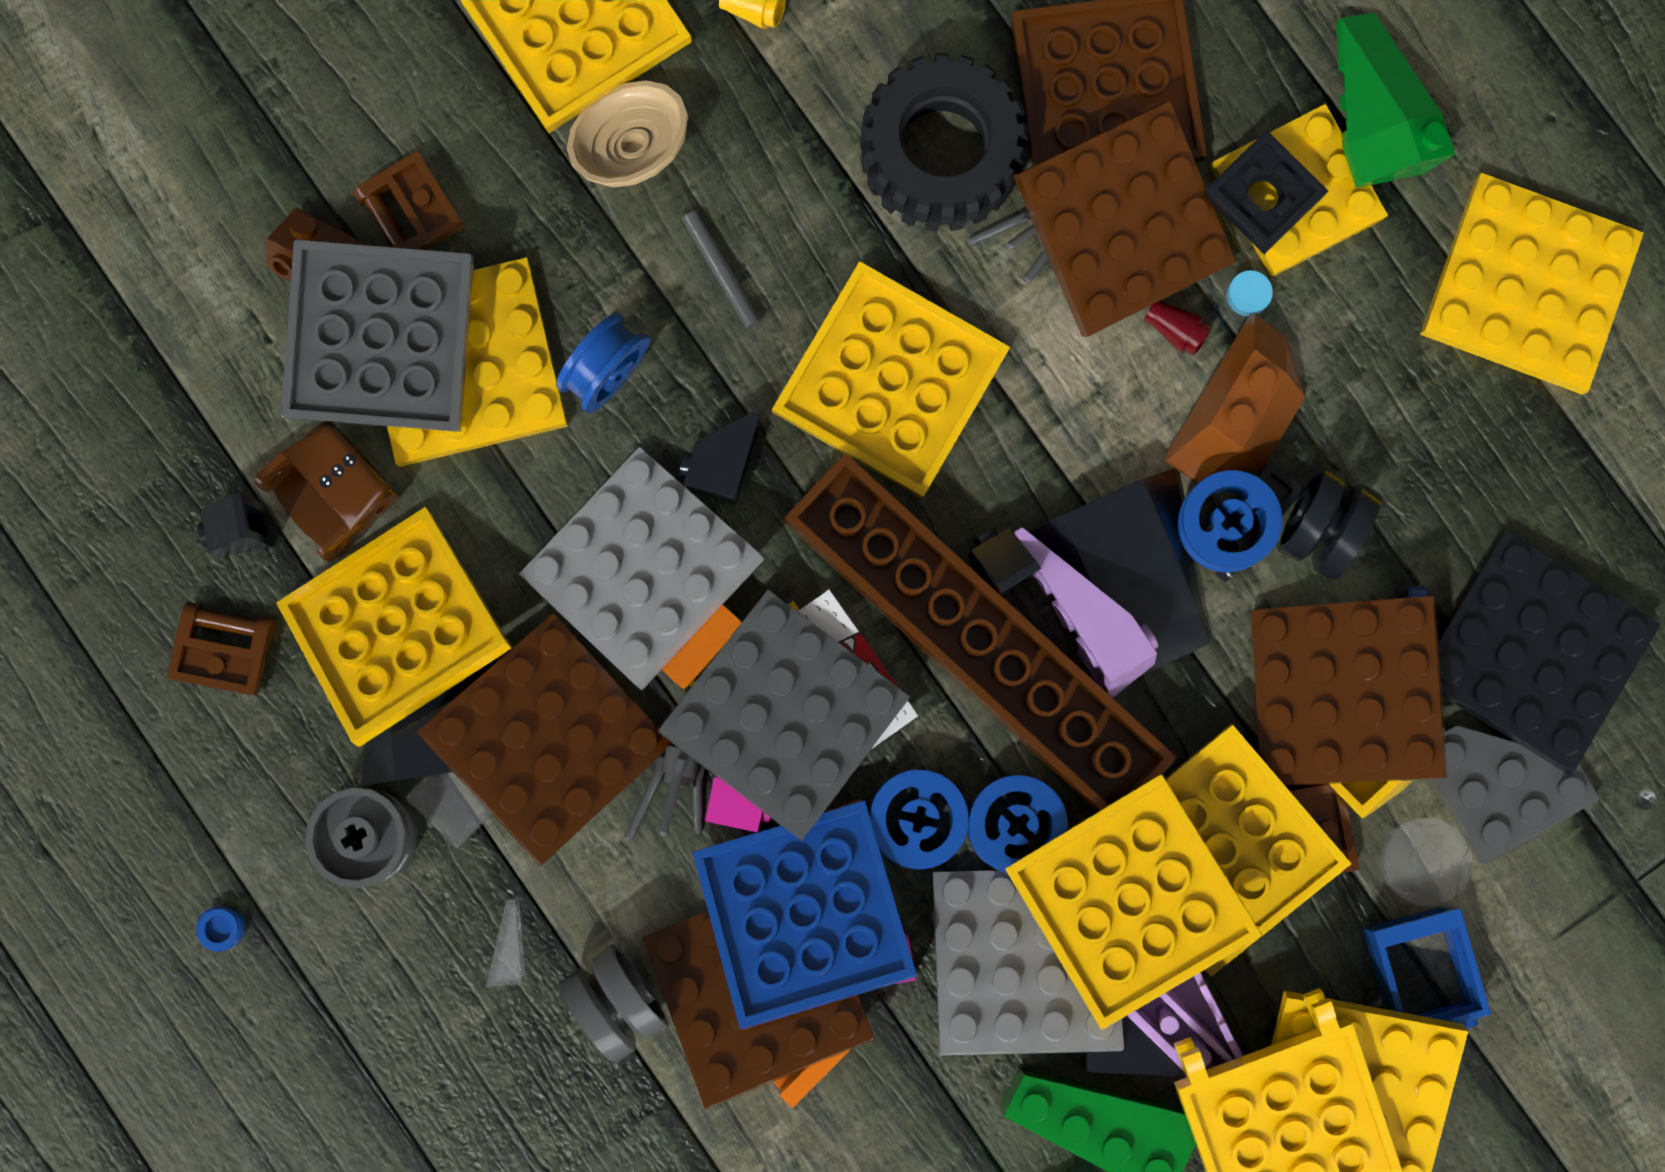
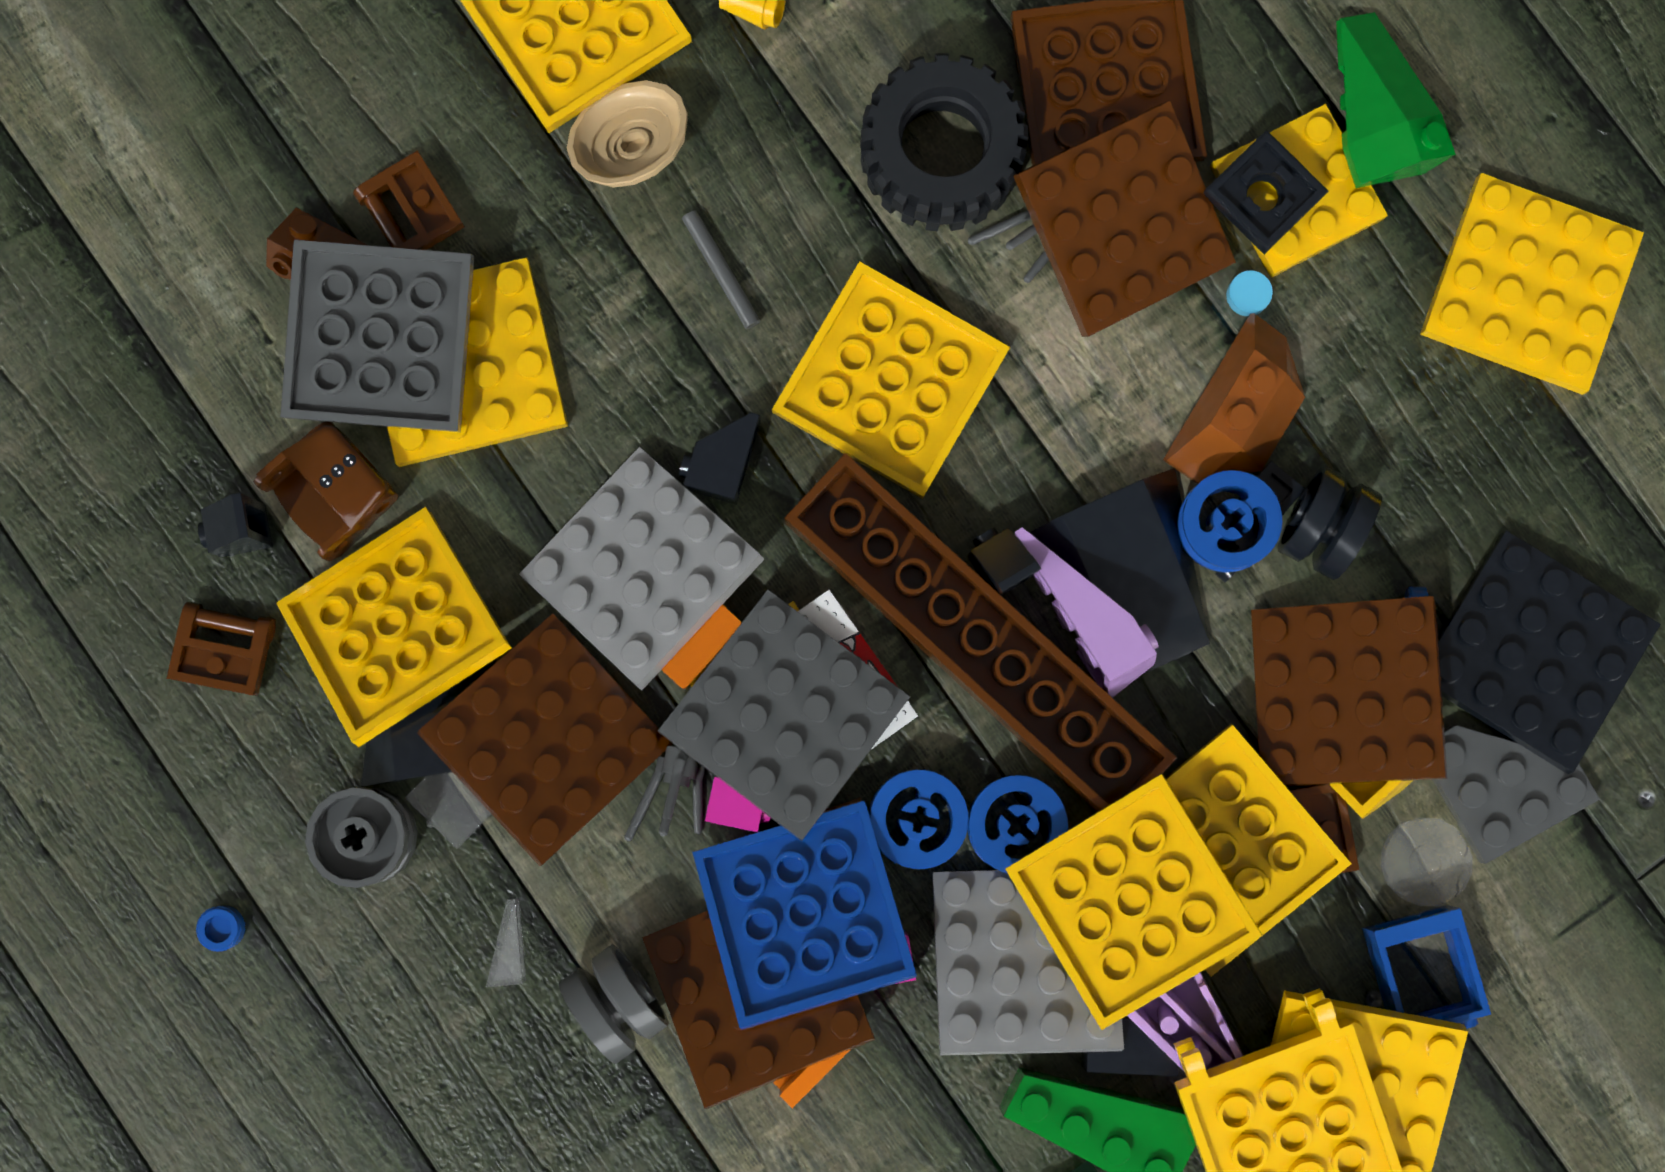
(602, 362): blue wheel -> none
(1179, 327): dark red cone -> none

